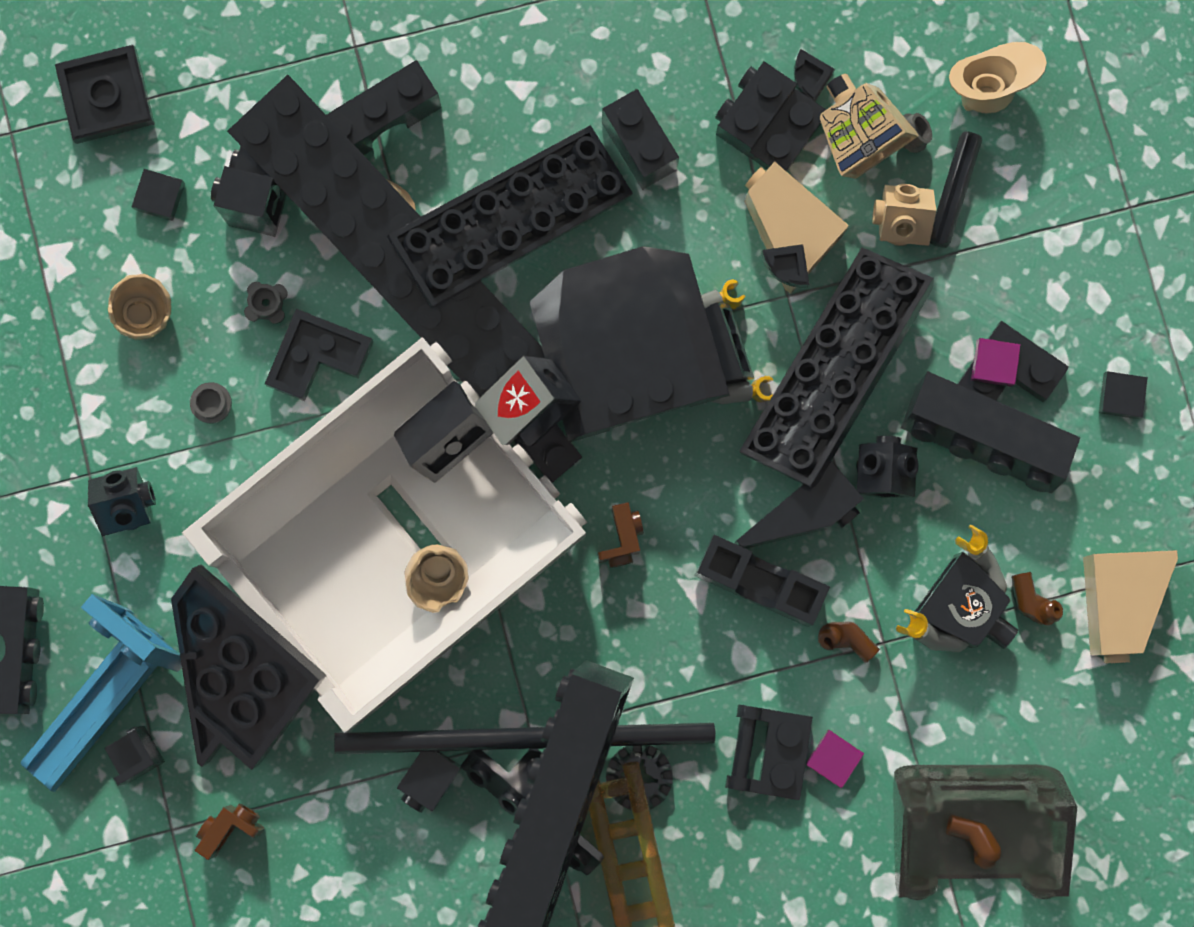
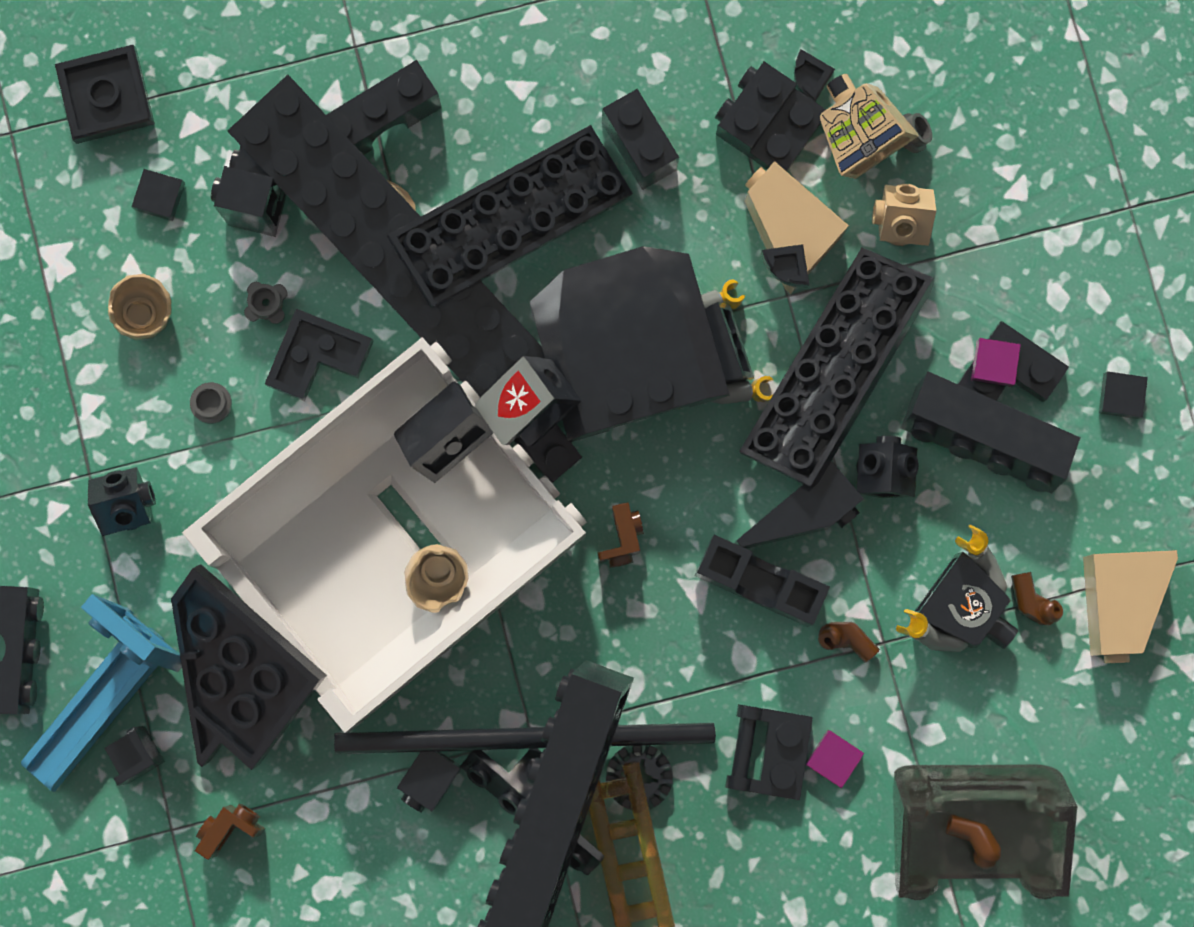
(955, 188): black axle -> none
(994, 76): tan piece -> none

